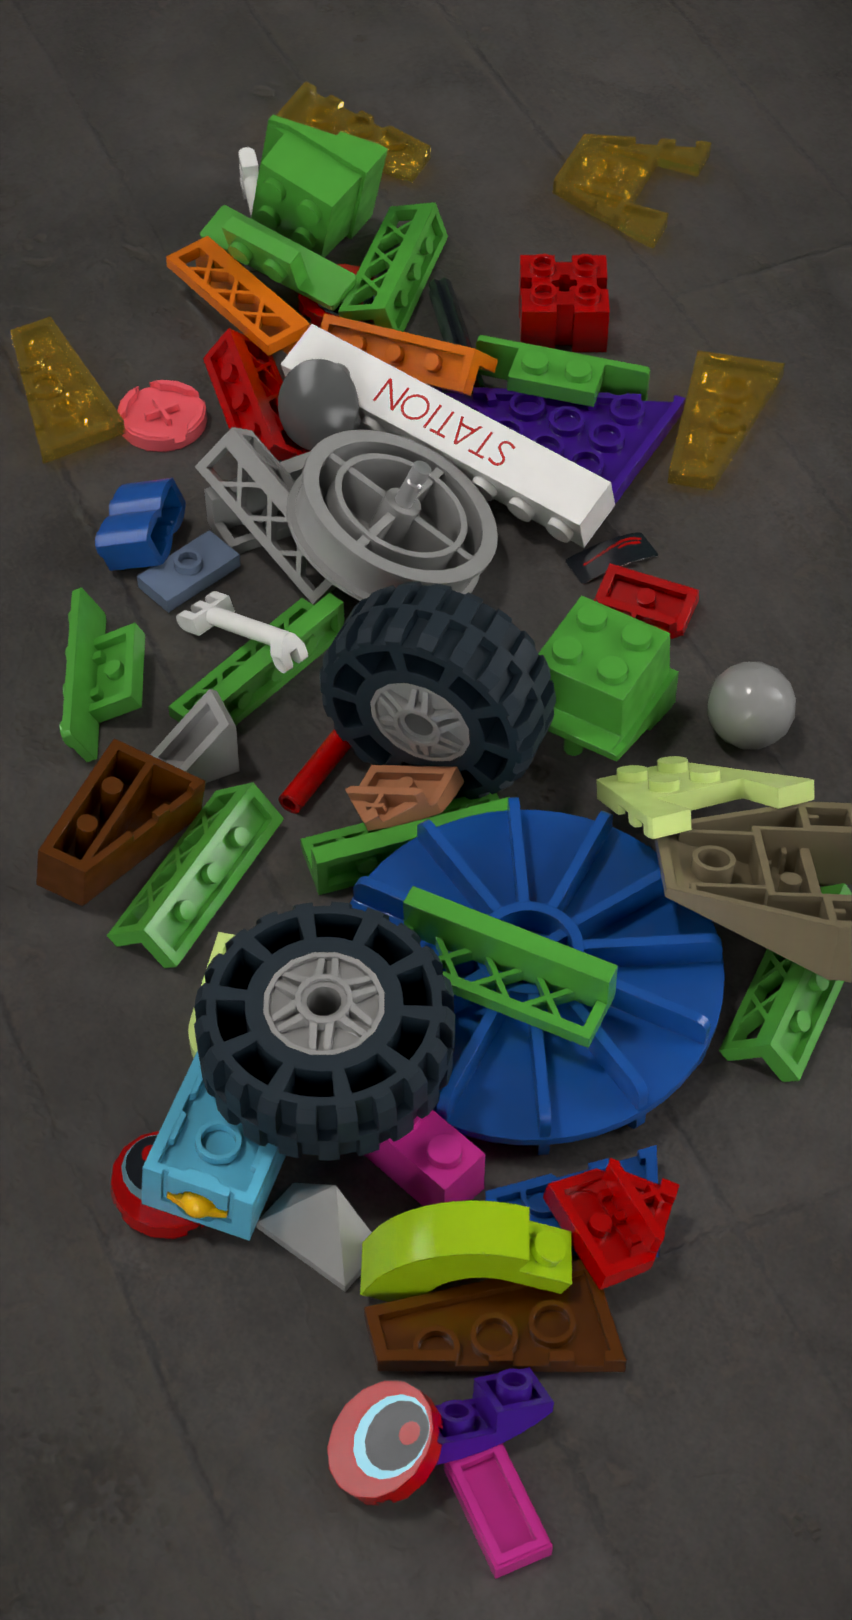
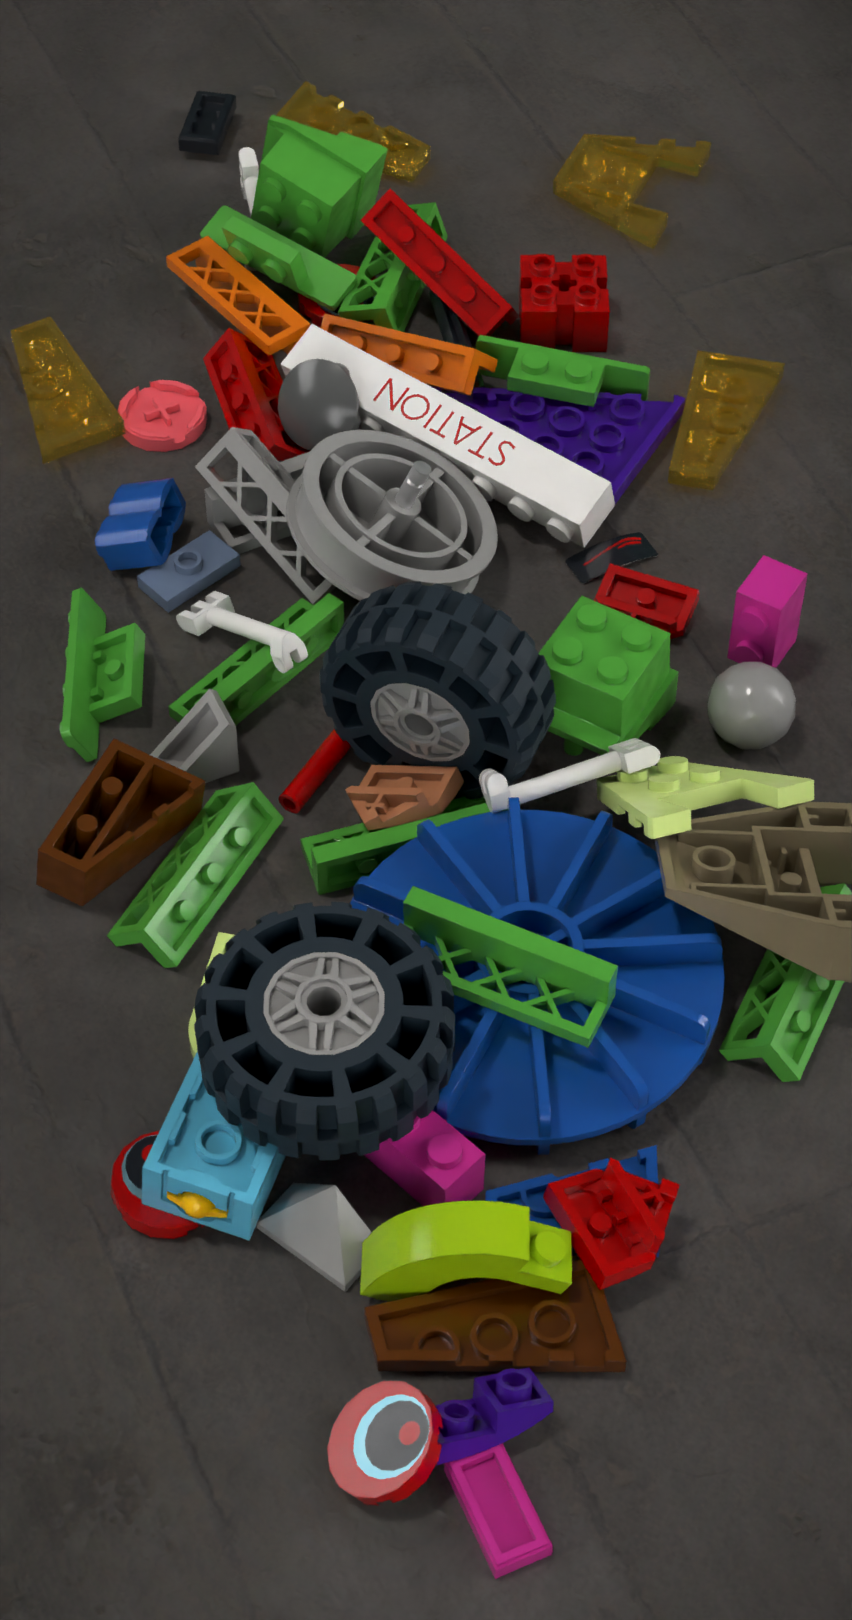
(207, 123): none -> black plate
(438, 265): none -> red fence
(625, 756): none -> white hinge
(767, 613): none -> dark pink brick

